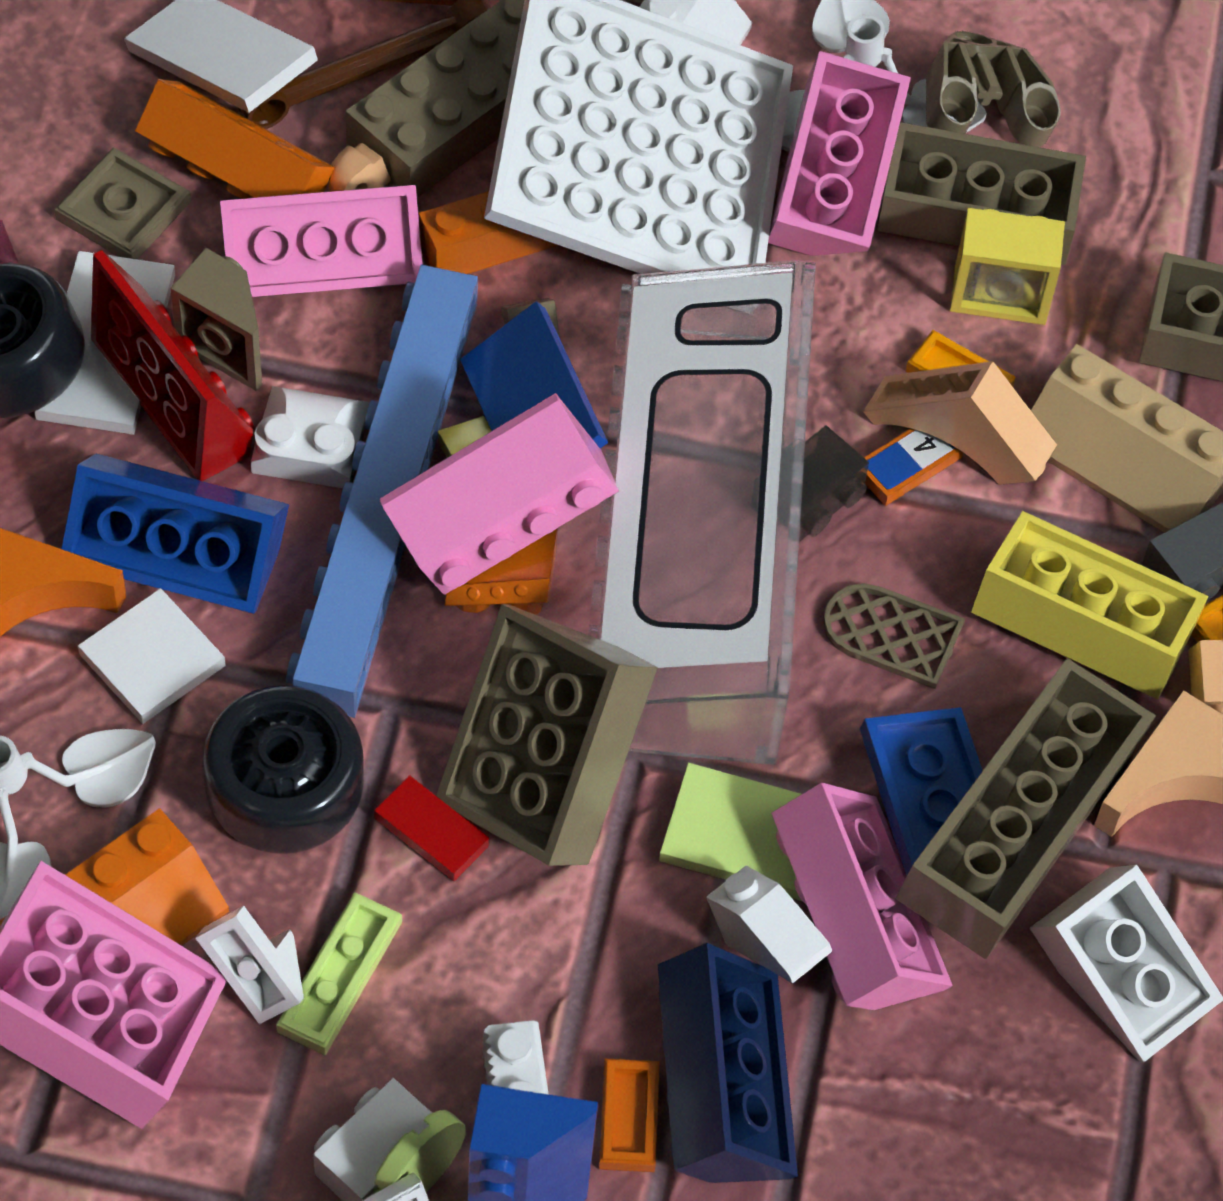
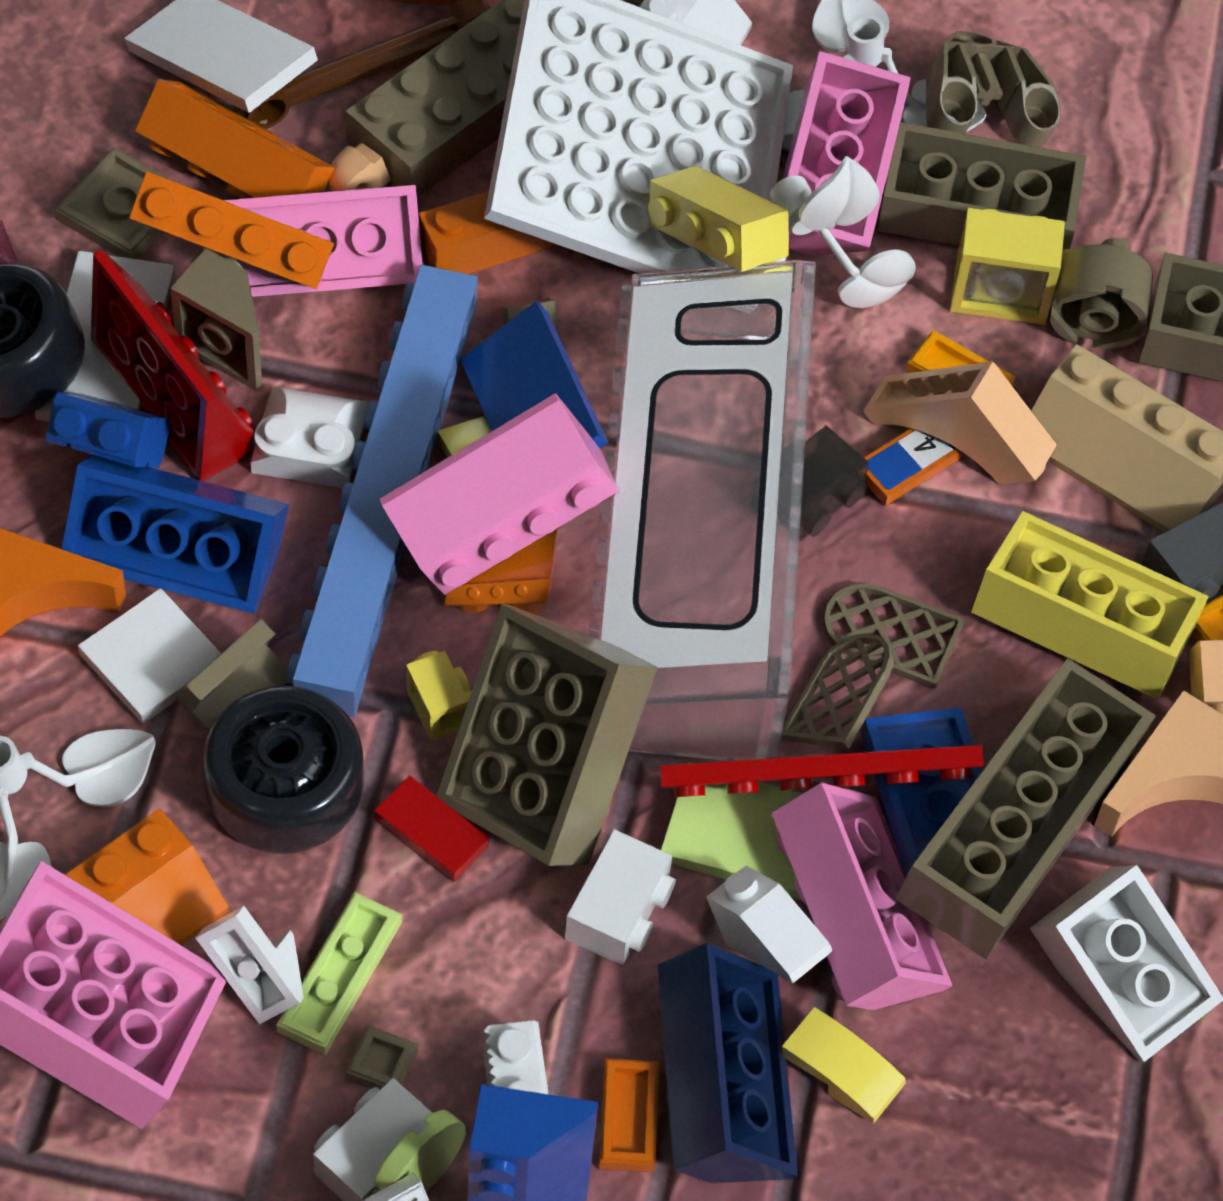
(108, 430): none -> blue brick
(231, 230): none -> orange brick
(237, 671): none -> dark tan panel
(381, 1058): none -> dark tan tile
(437, 692): none -> light yellow brick
(619, 898): none -> white brick
(719, 218): none -> light yellow brick
(798, 772): none -> red plate
(823, 670): none -> dark tan window
(844, 1062): none -> light yellow slope
(845, 201): none -> white plant
(1102, 294): none -> dark tan brick

